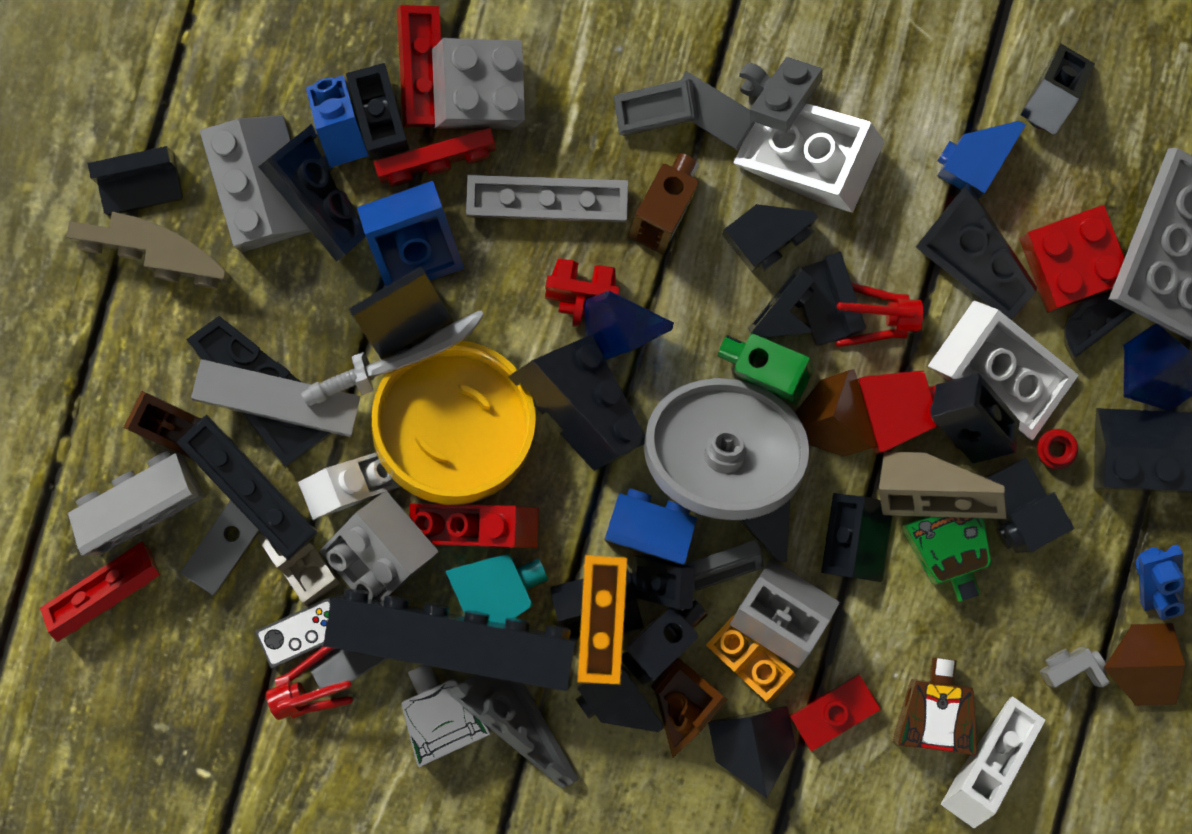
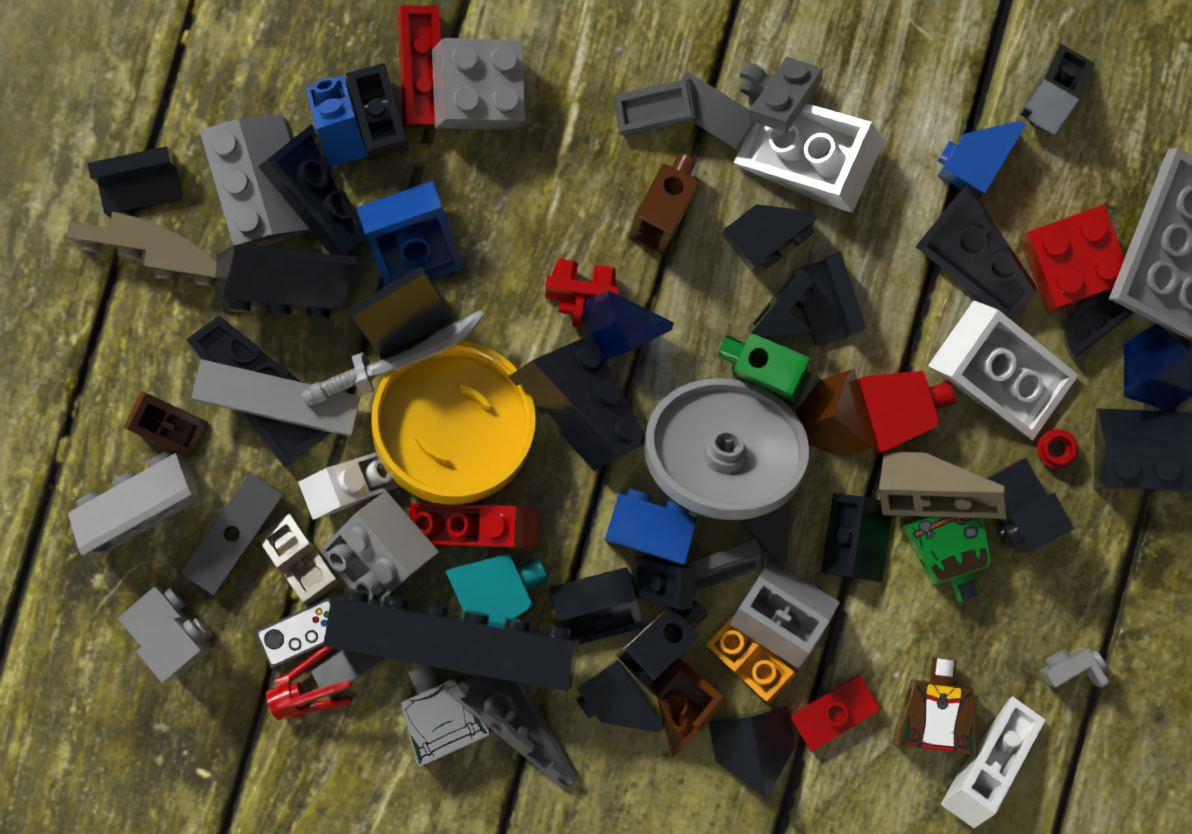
(99, 591): red plate -> none
(166, 633): none -> light grey brick
(247, 487): black tile -> none
(283, 280): none -> black slope
(435, 157): red plate -> none
(547, 198): light grey plate -> none
(602, 619): light orange brick -> none
(900, 313): red plant -> none
(975, 418): black brick -> none
(1148, 664): reddish brown slope -> none
(1161, 581): blue hips -> none

